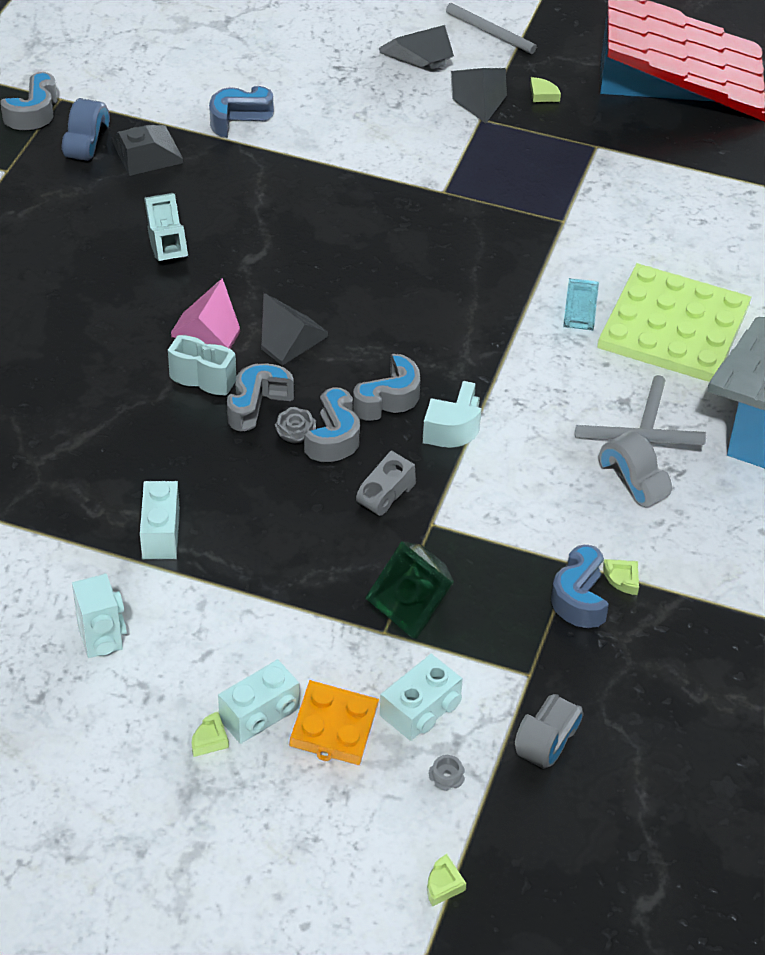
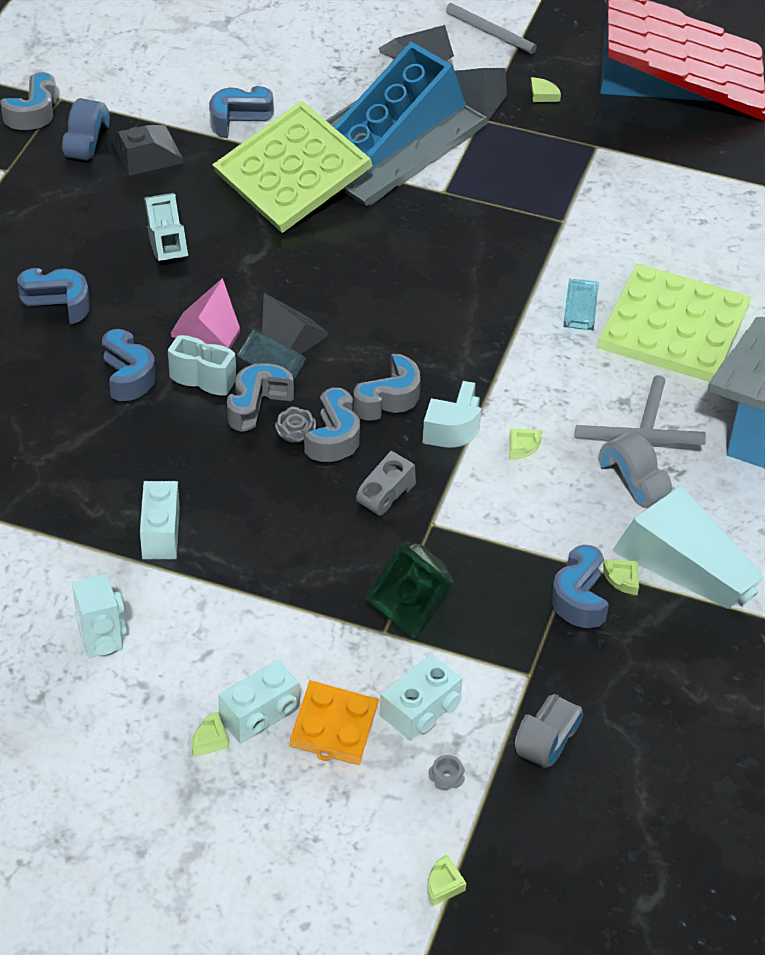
(56, 287): none -> sand blue animal
(134, 365): none -> sand blue animal
(262, 350): none -> clear light blue tile
(292, 166): none -> yellowish green plate
(406, 121): none -> dark azure piece
(523, 442): none -> yellowish green tile
(690, 550): none -> light aqua slope

